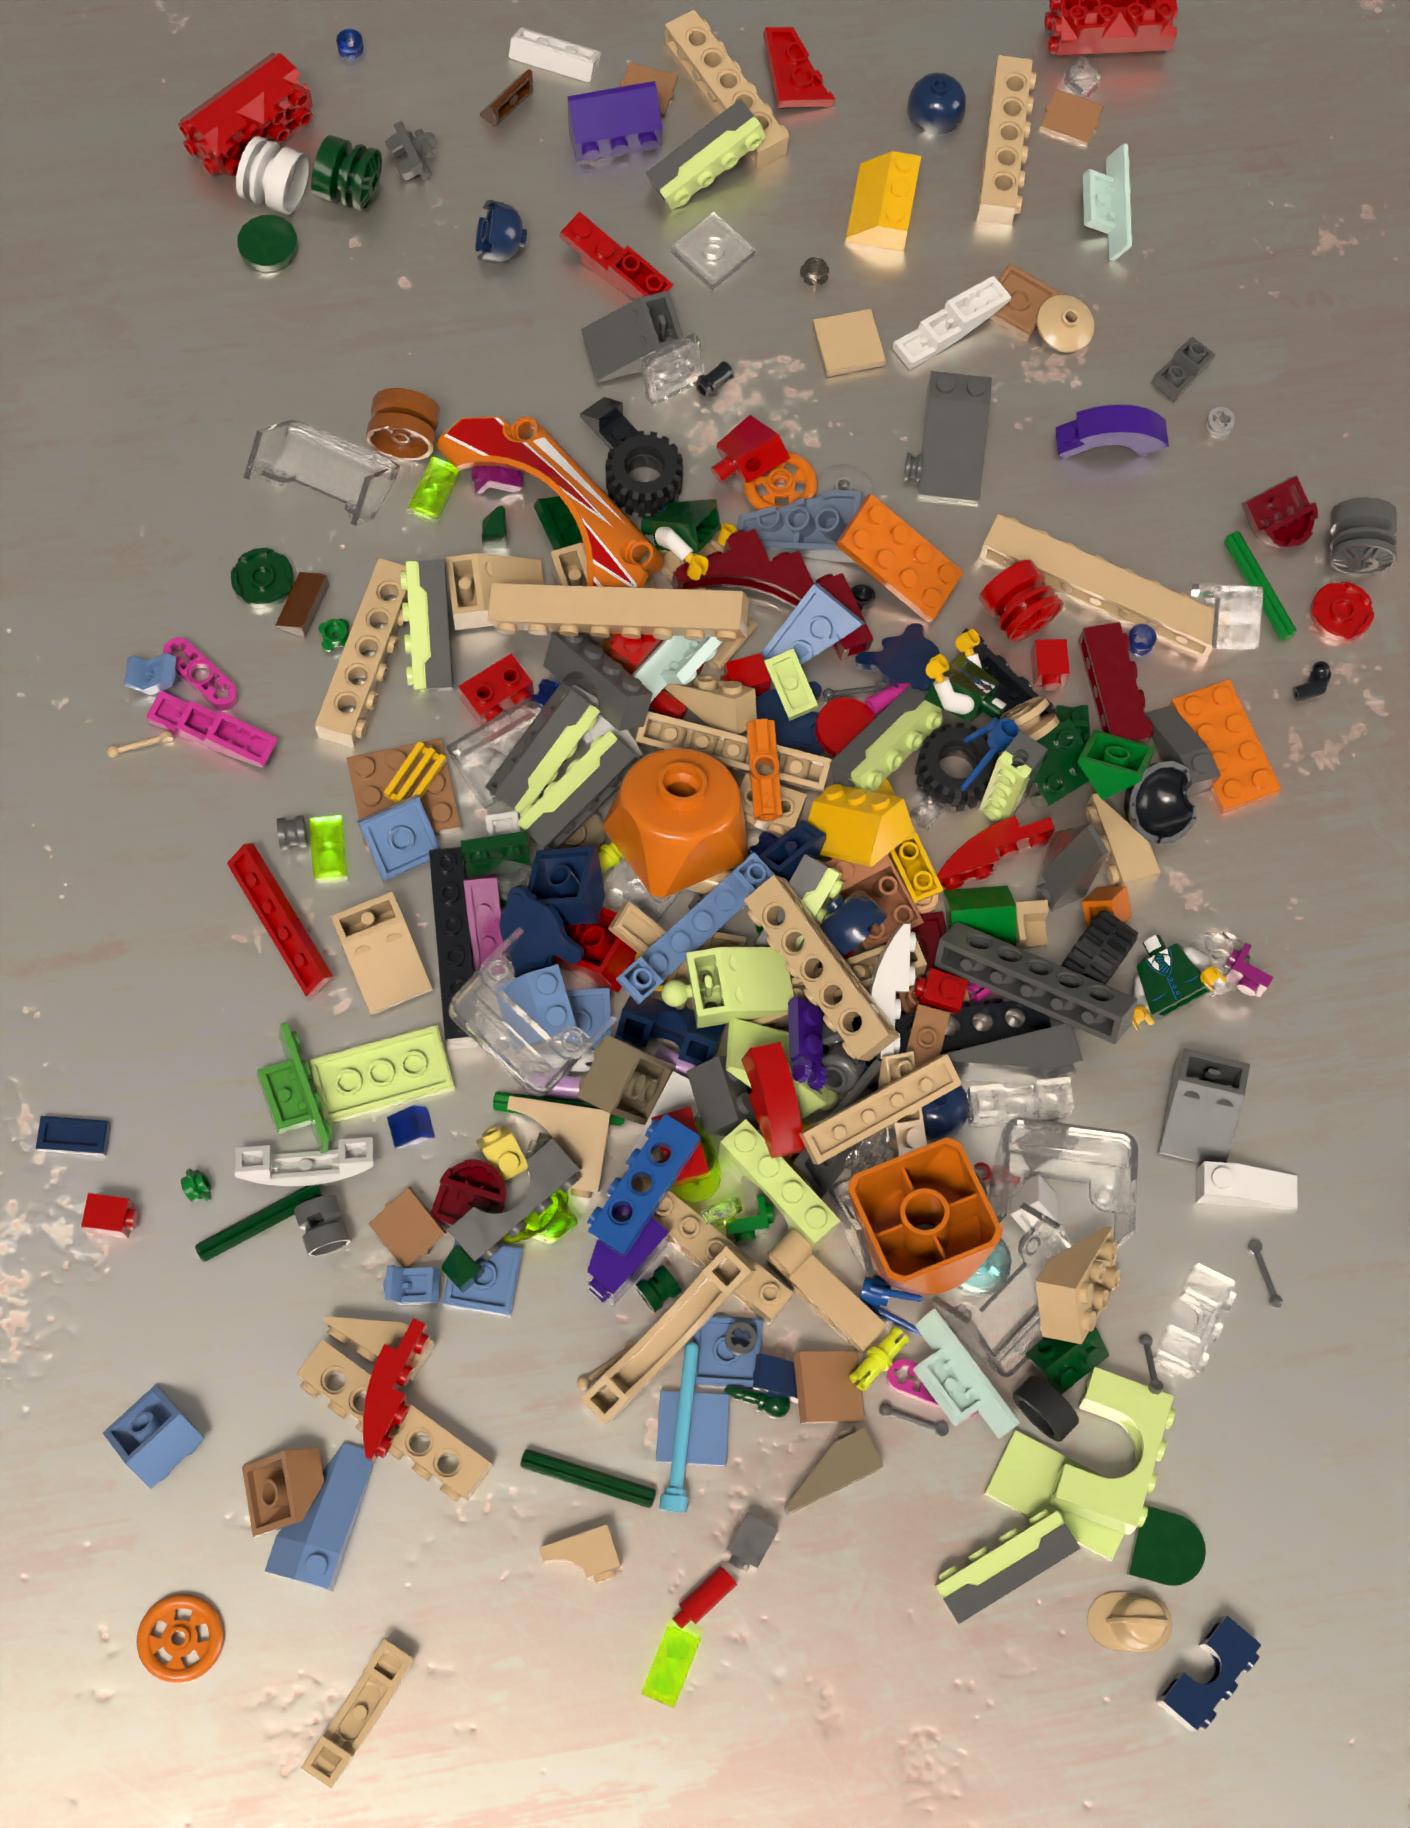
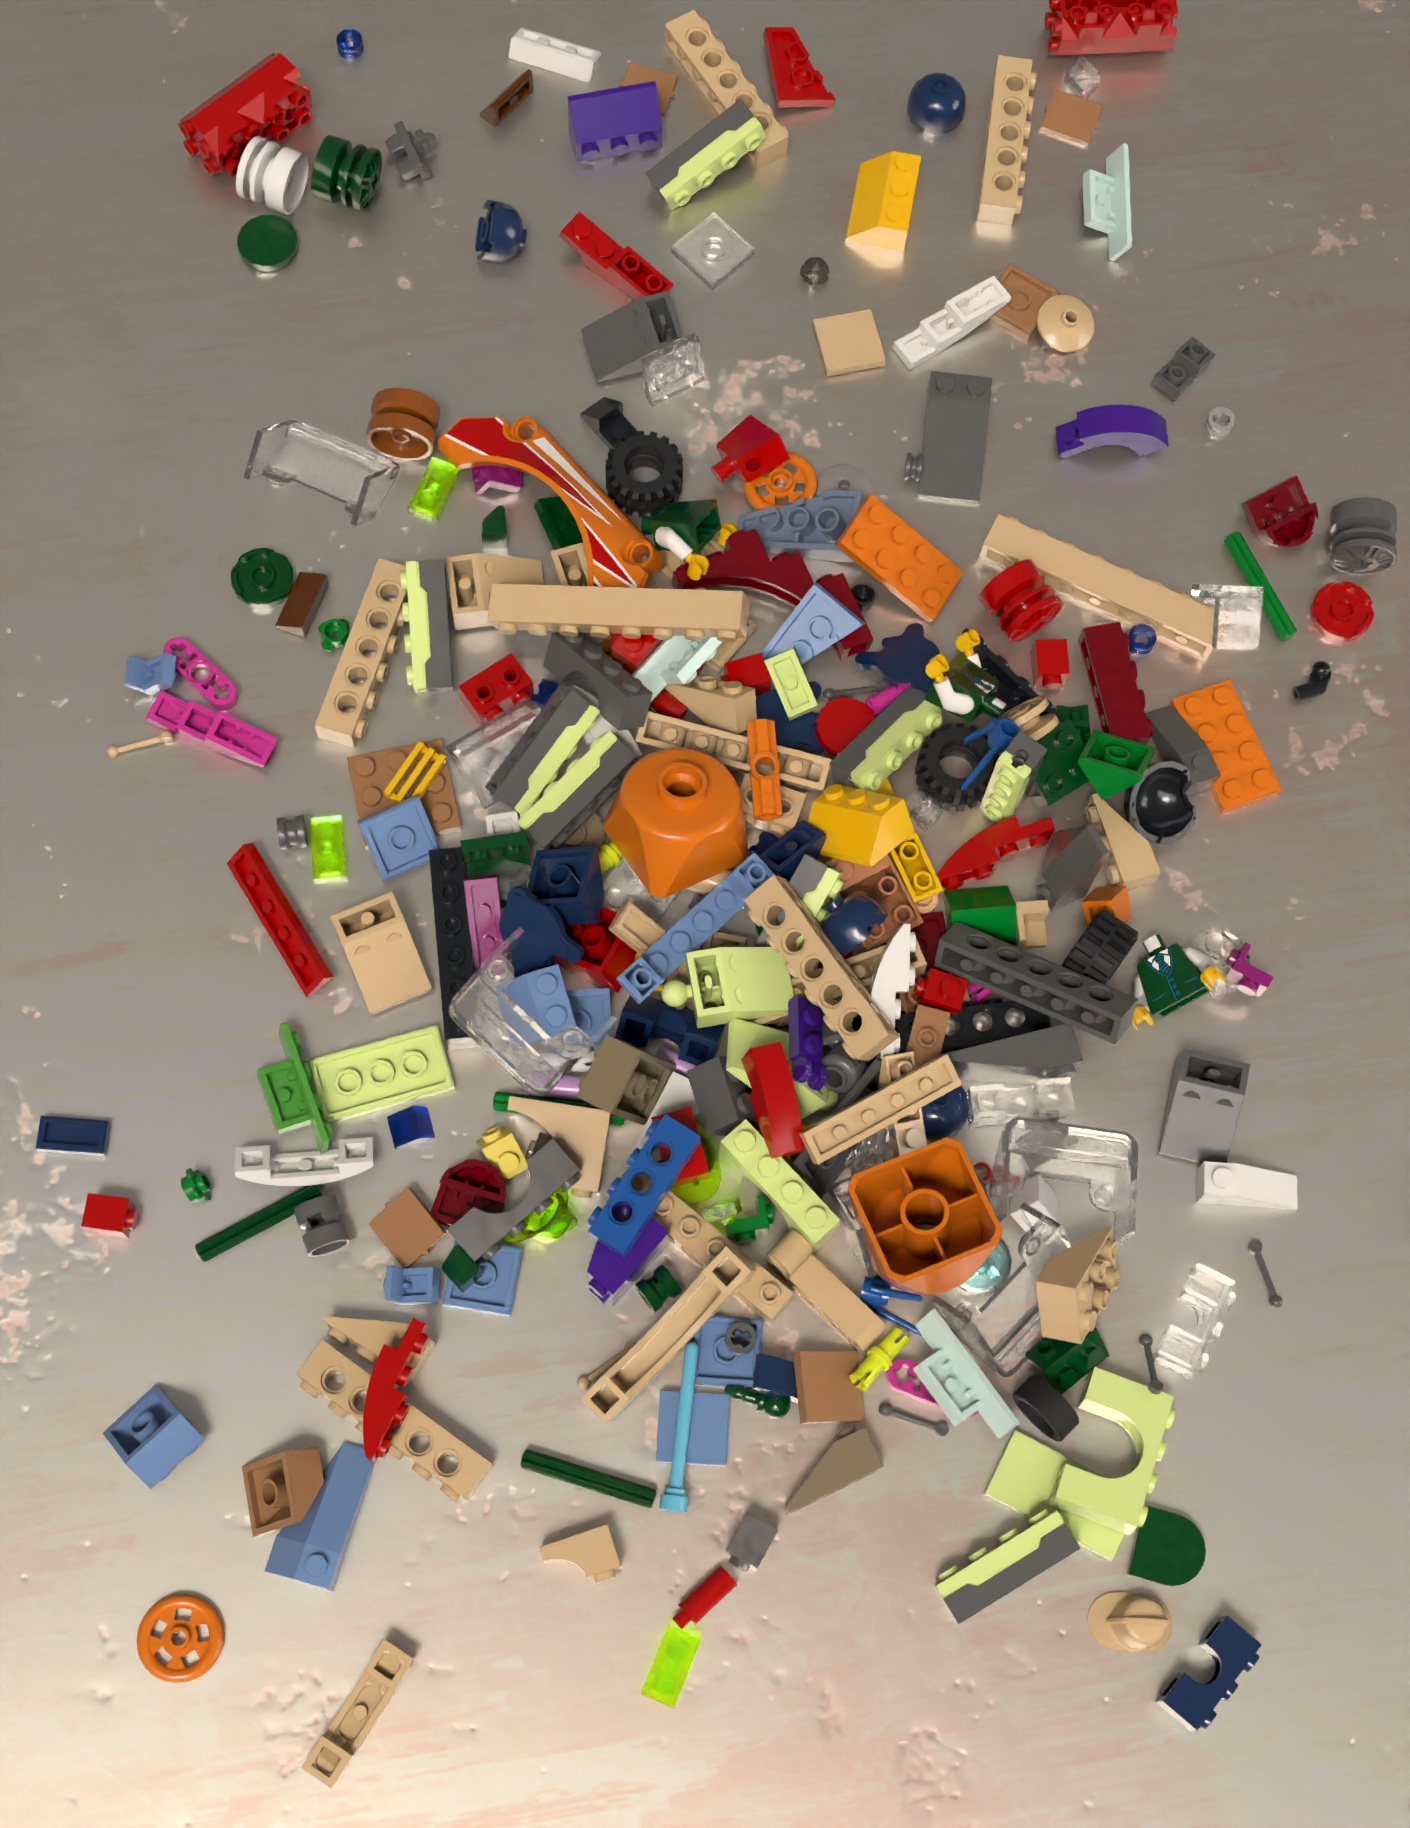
(708, 384): black pin -> none

